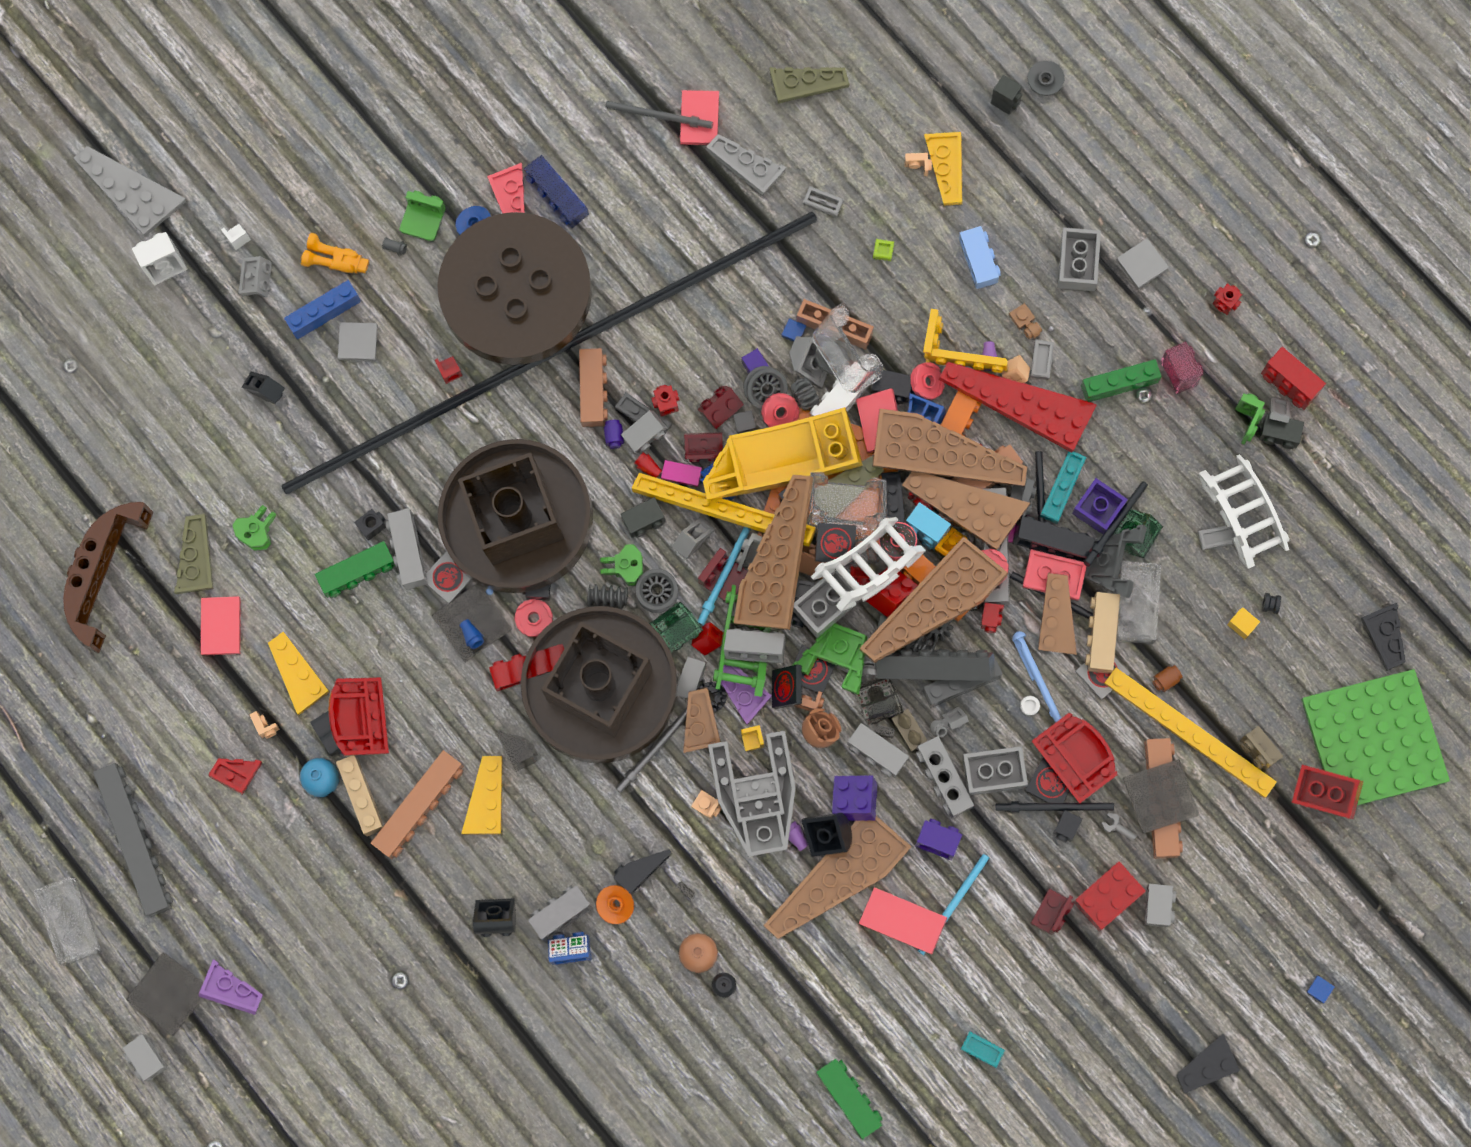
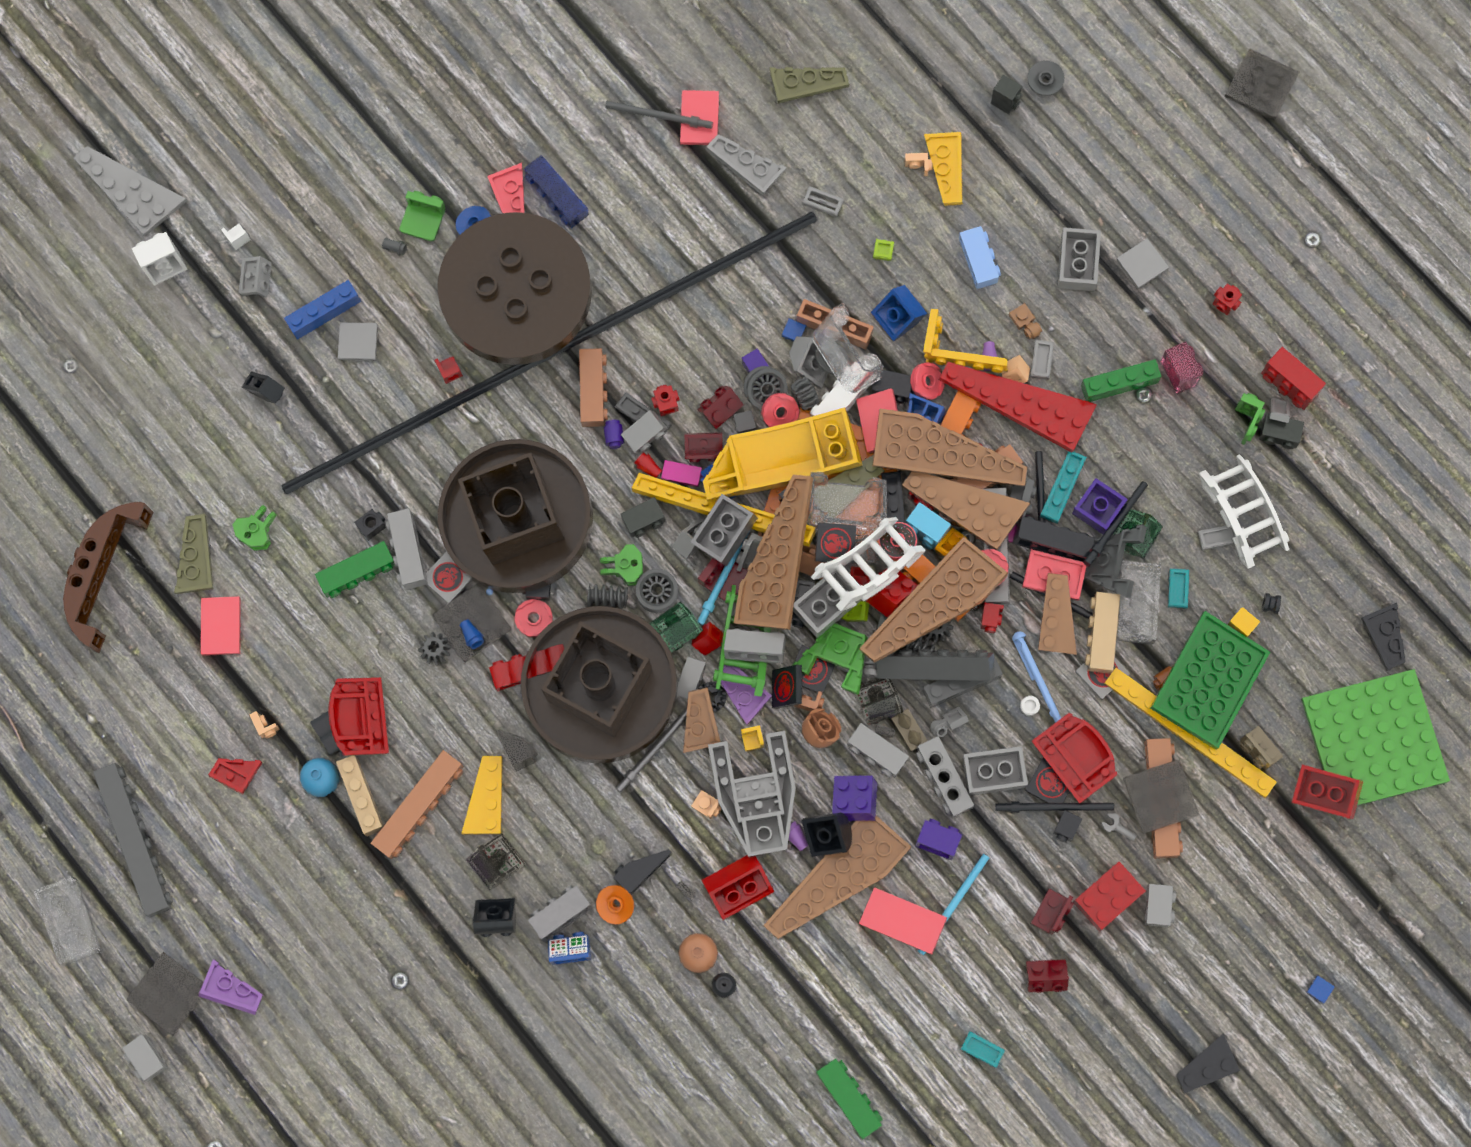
(299, 678): yellow wing -> none
(343, 259): light orange piece -> none
(429, 644): none -> dark grey gear
(495, 861): none -> clear smoke slope
(724, 529): none -> flat silver brick
(737, 886): none -> red slope
(858, 613): none -> lime bracket
(898, 312): none -> blue slope
(1047, 975): none -> dark red bracket
(1178, 588): none -> teal tile
(1210, 680): none -> green plate
(1261, 84): none -> clear smoke plate

